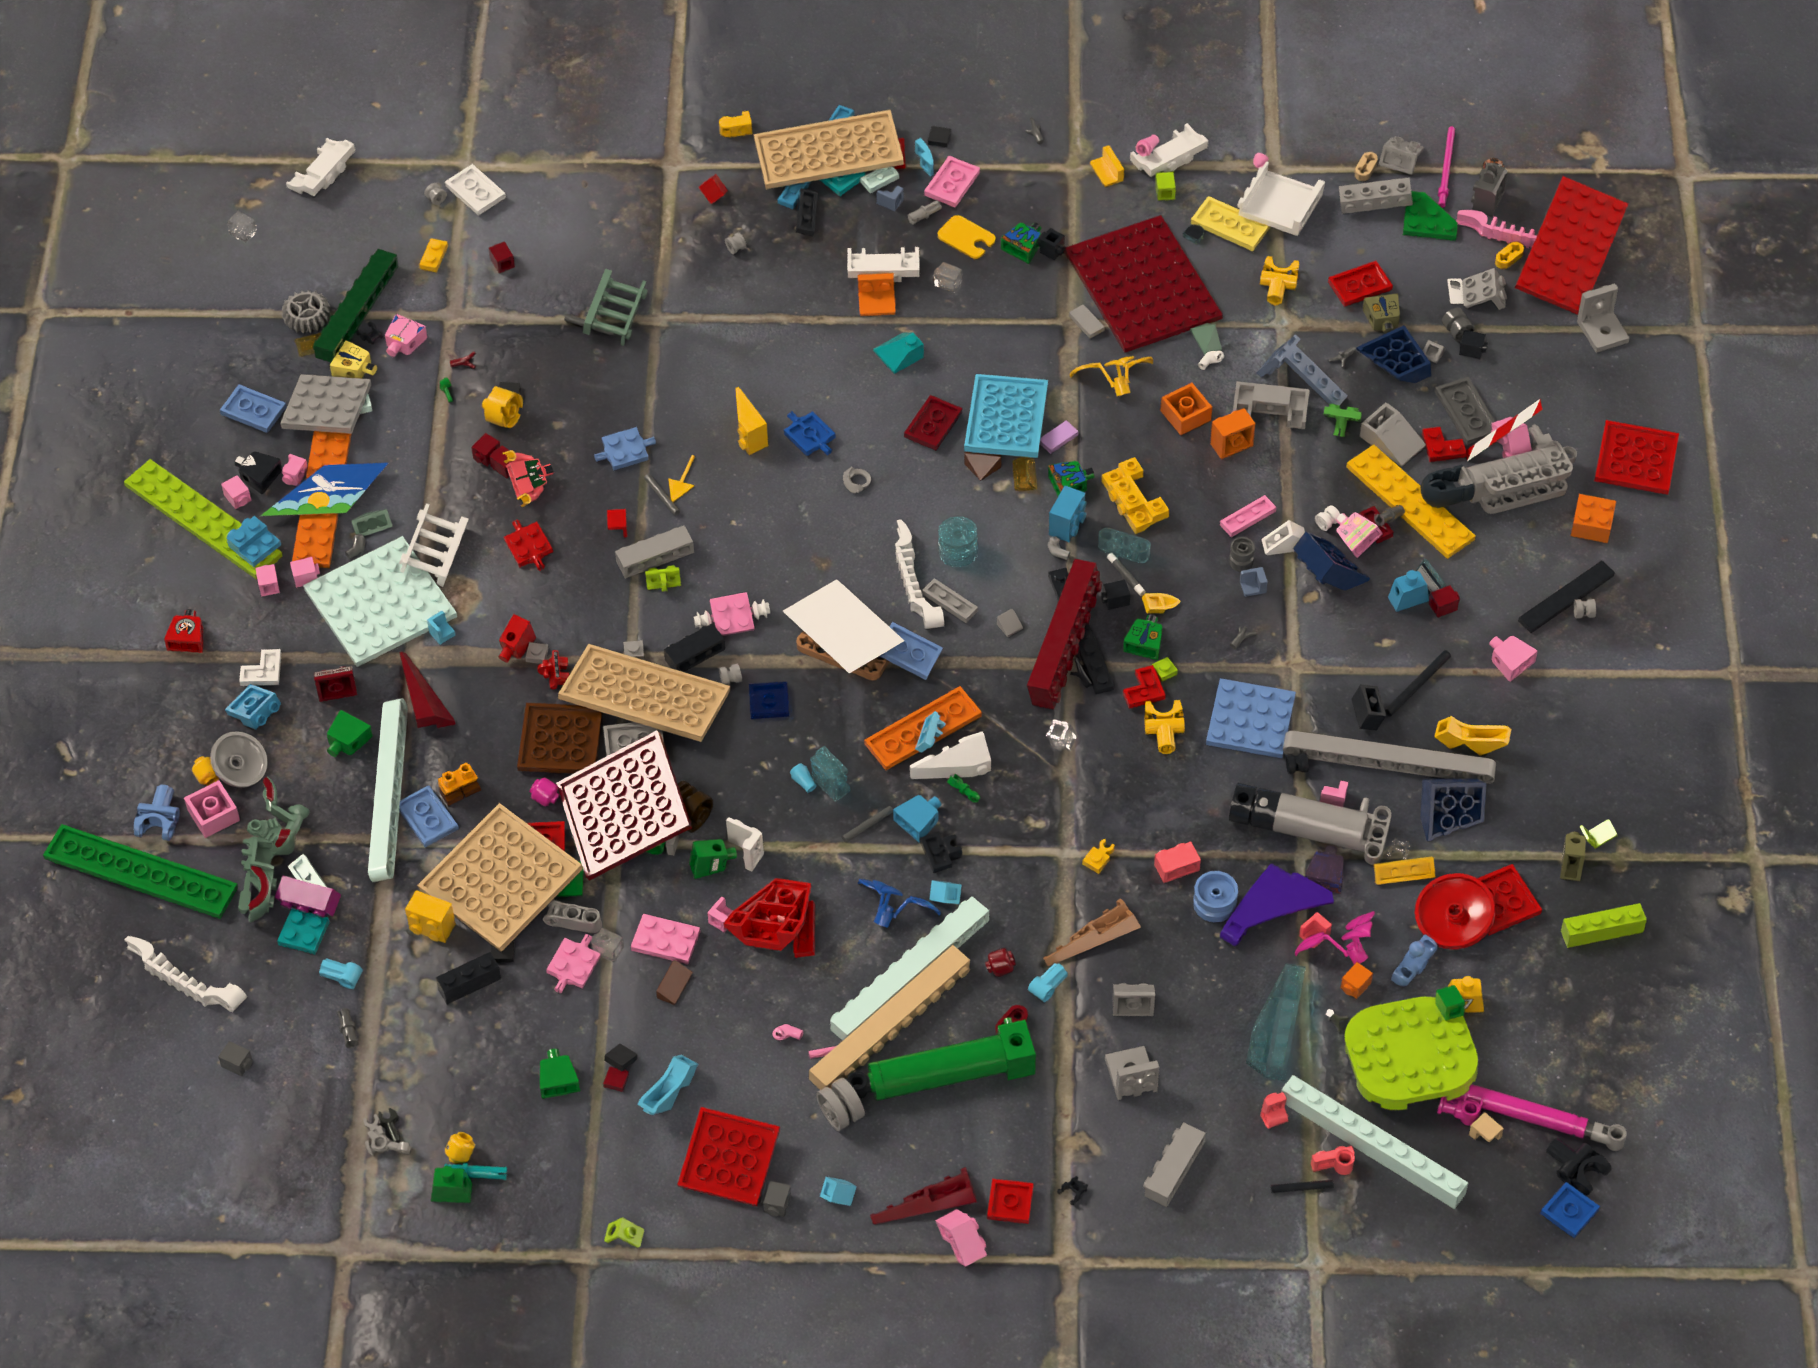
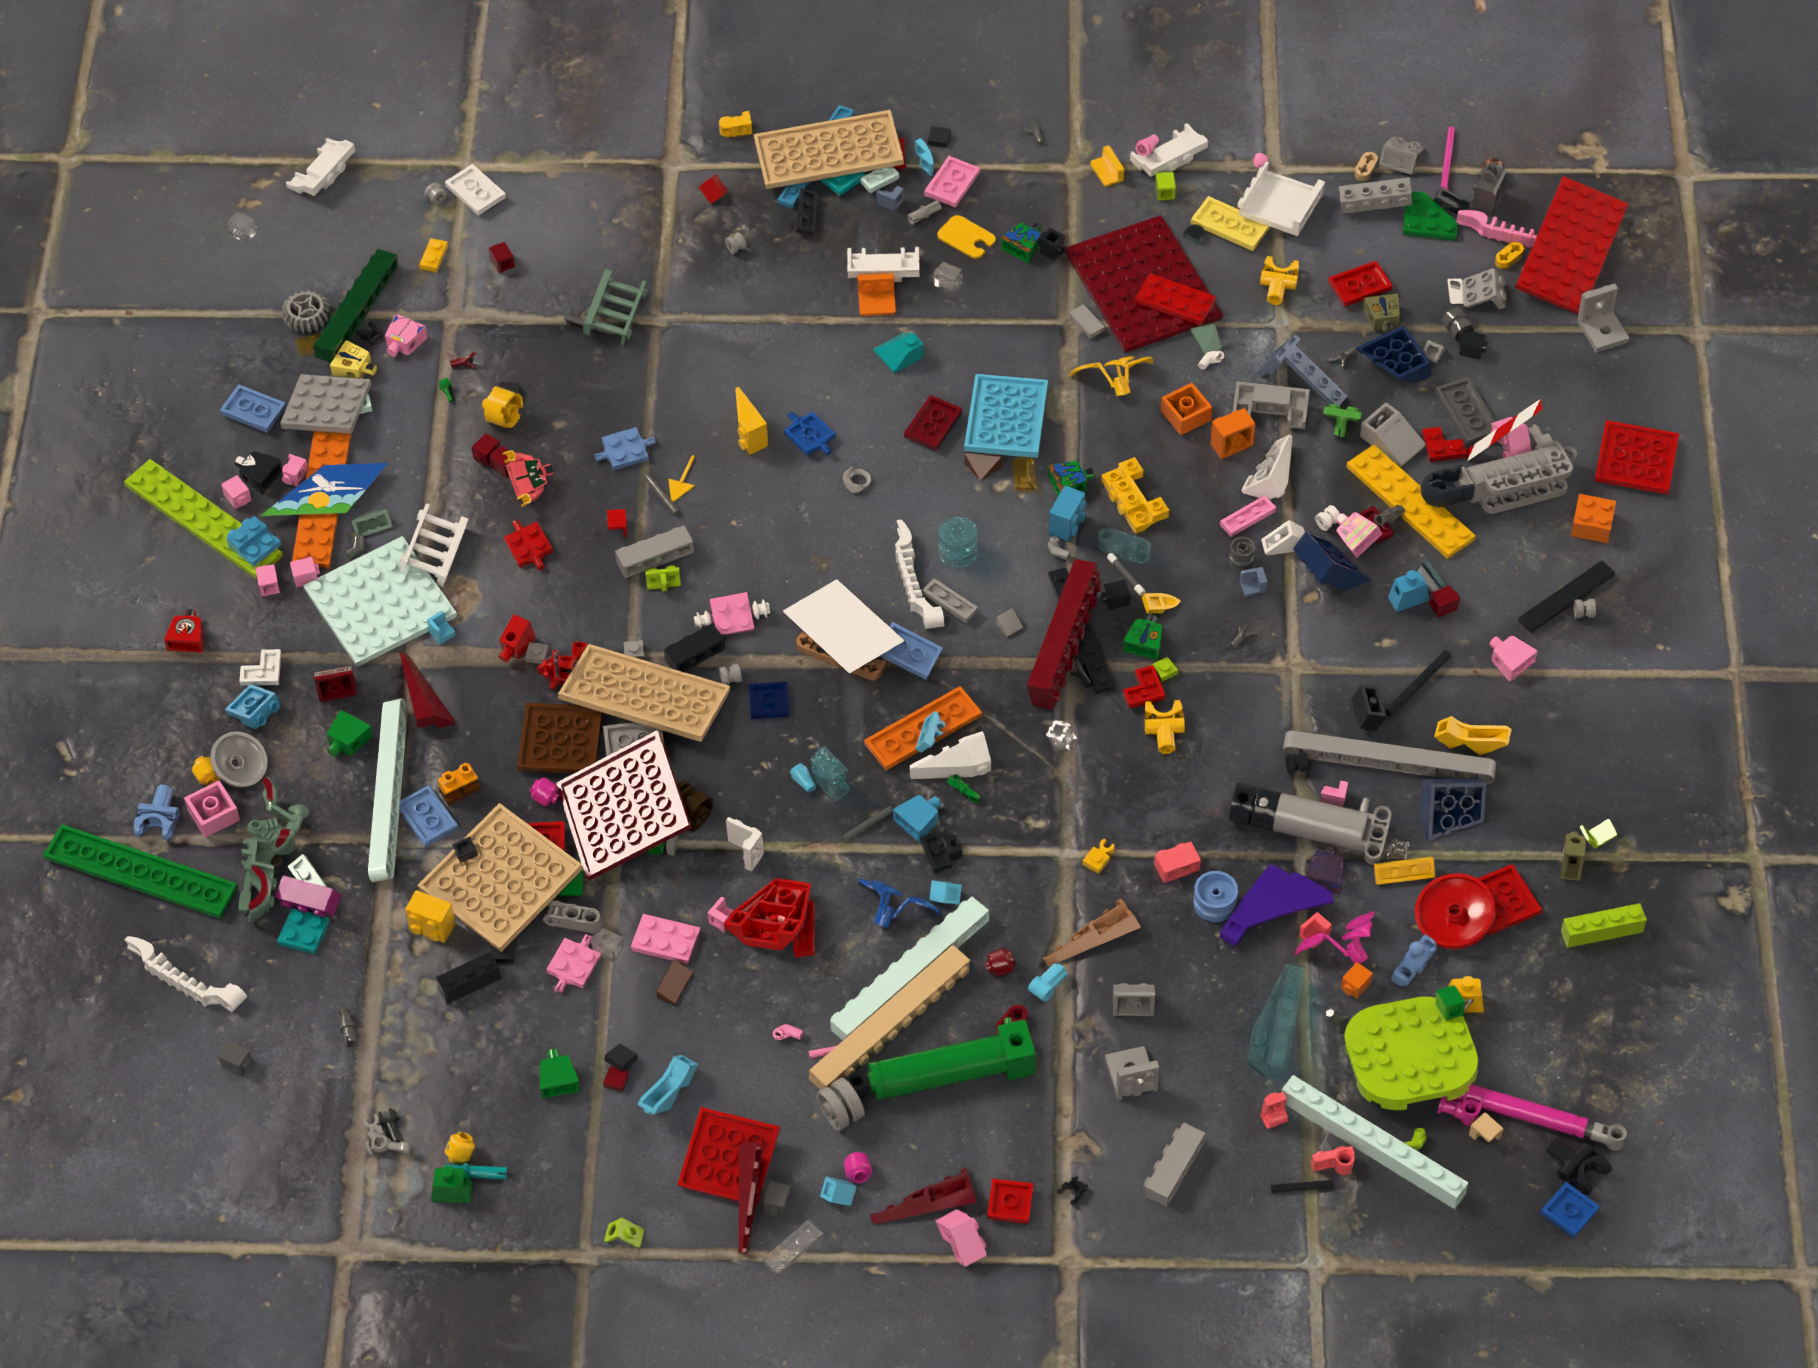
(345, 974): medium azure piece -> none
(465, 849): none -> black tile
(577, 650): none -> red bar
(709, 857): green torso -> none
(749, 1166): none -> dark red wedge
(792, 1248): none -> clear plate
(857, 1167): none -> dark pink head
(1058, 437): lavender tile -> none
(1175, 299): none -> red plate
(1250, 718): medium blue plate -> none
(1272, 472): none -> white wedge
(1418, 1139): none -> lime arm
(1450, 201): none -> black tile

